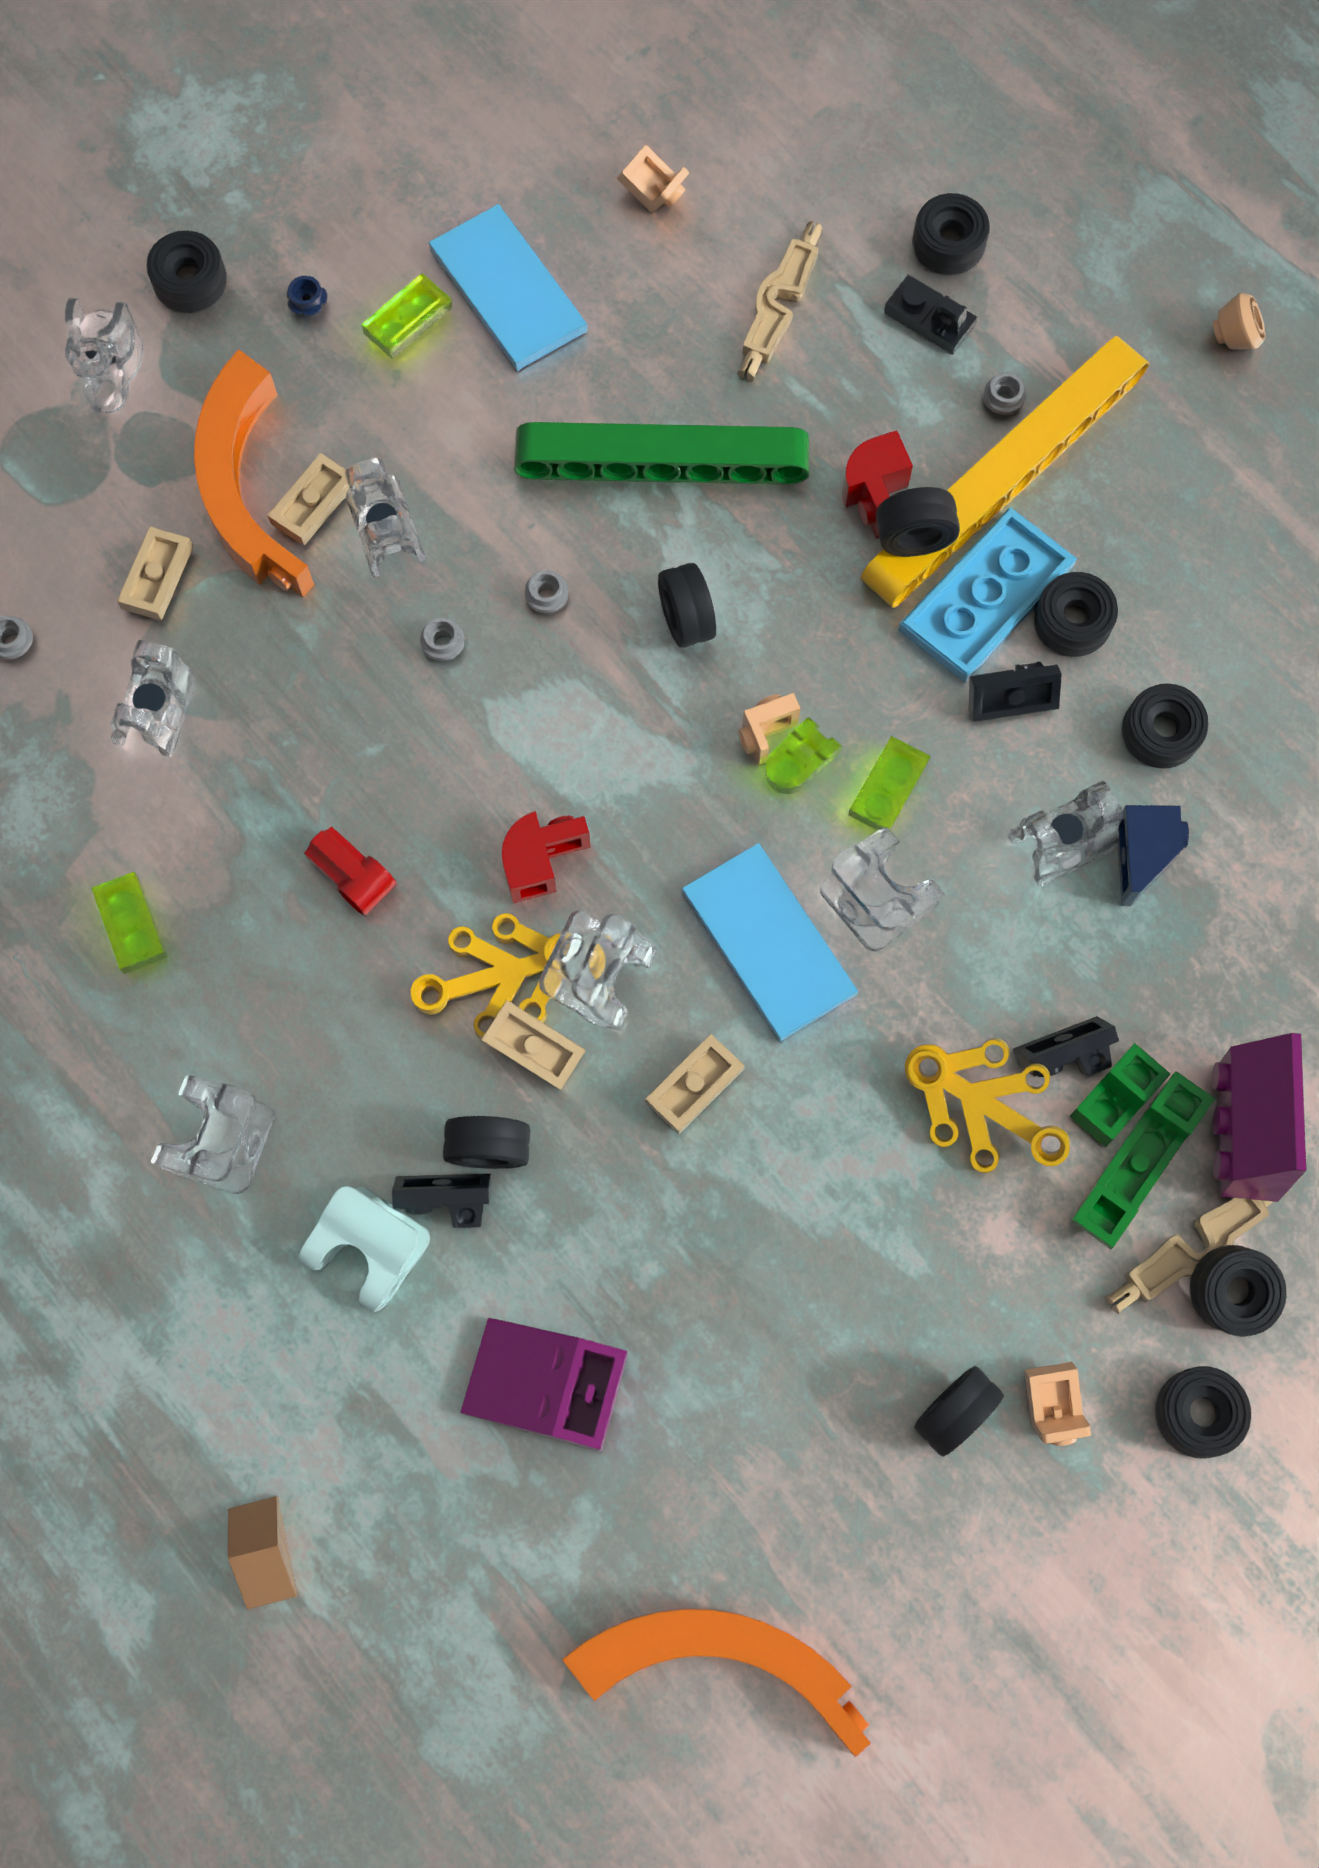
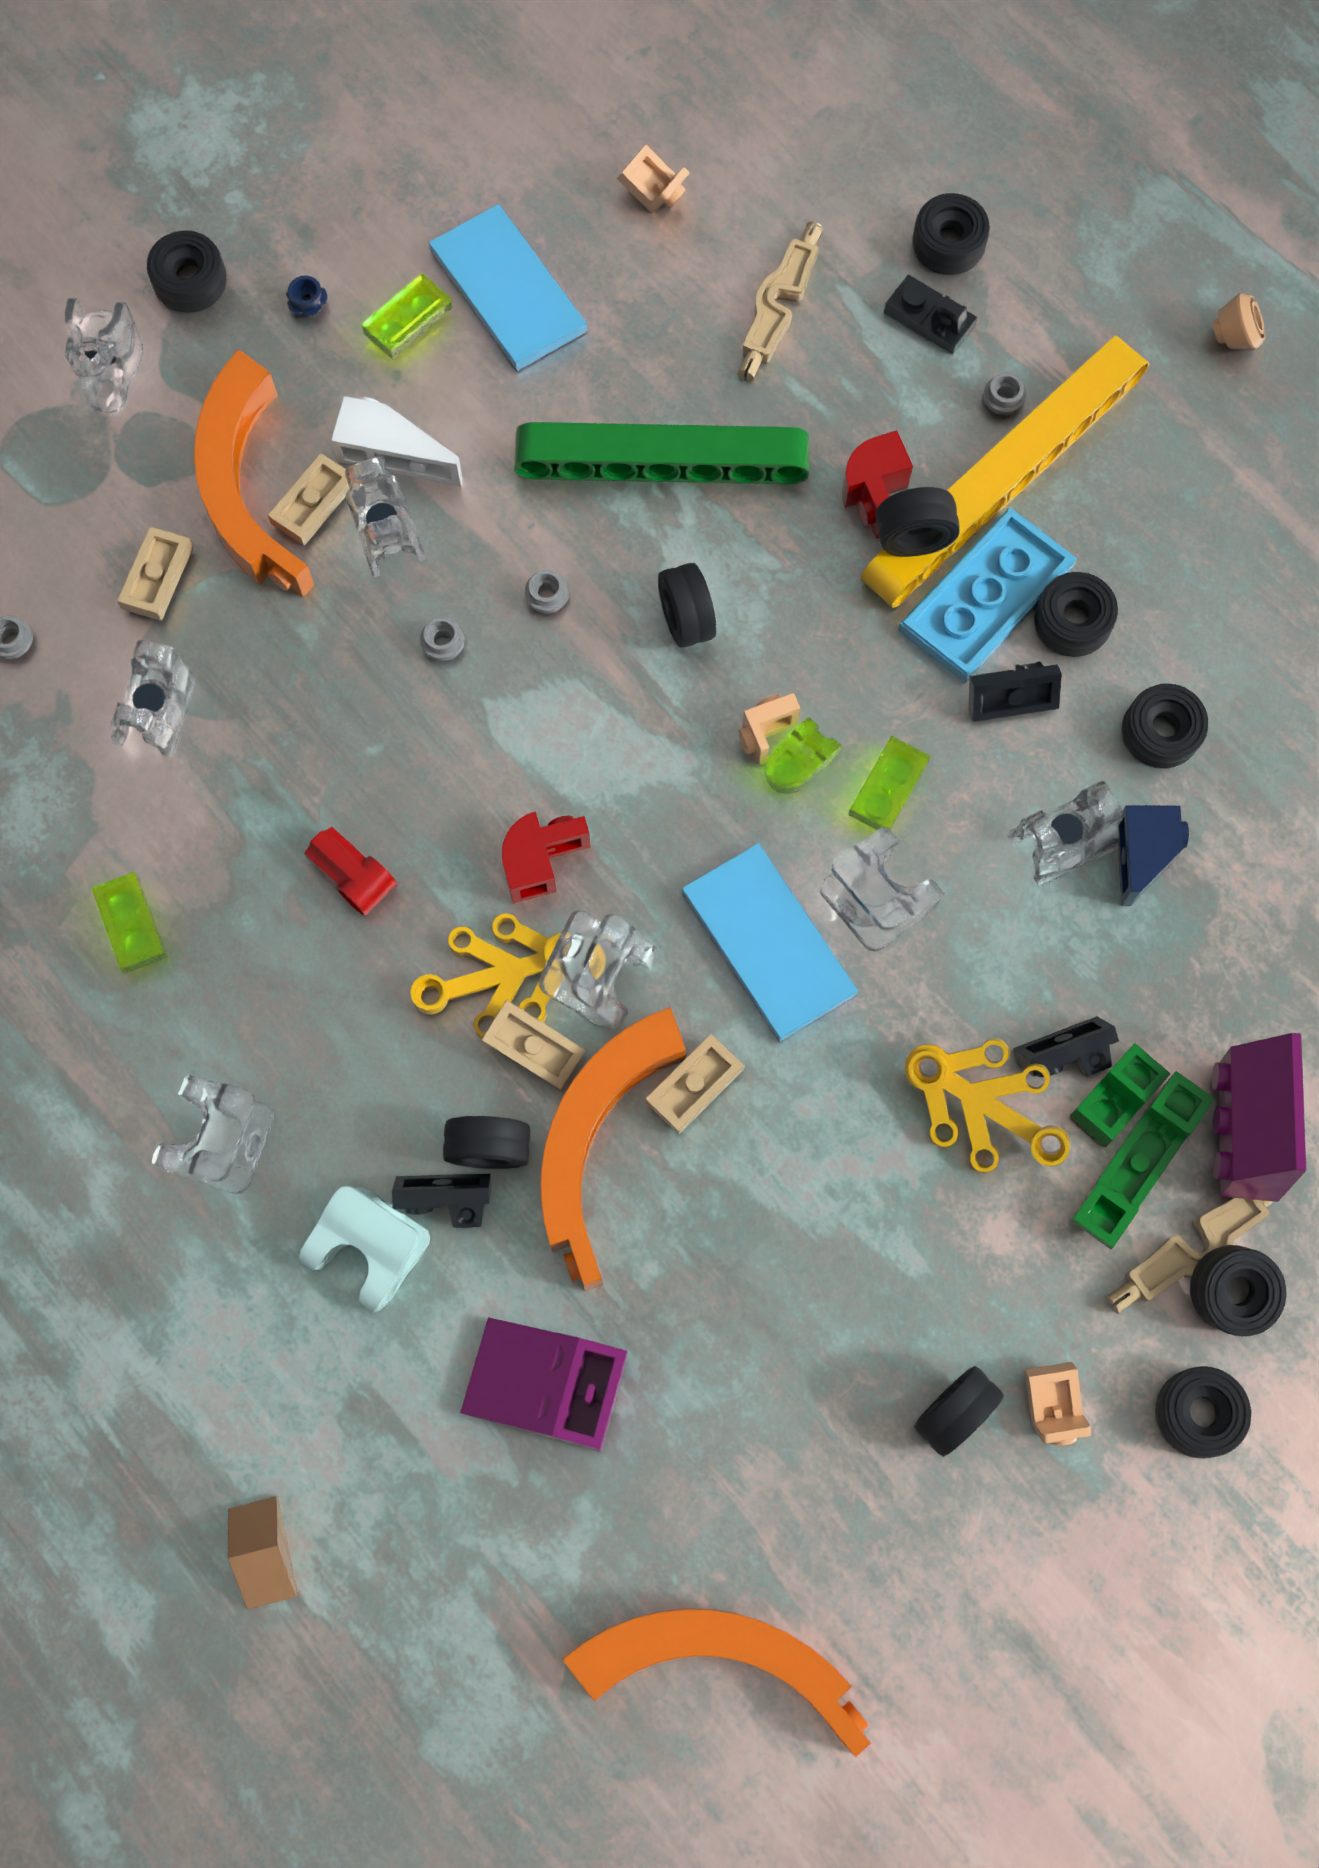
(375, 430): none -> white slope
(596, 1089): none -> orange arch

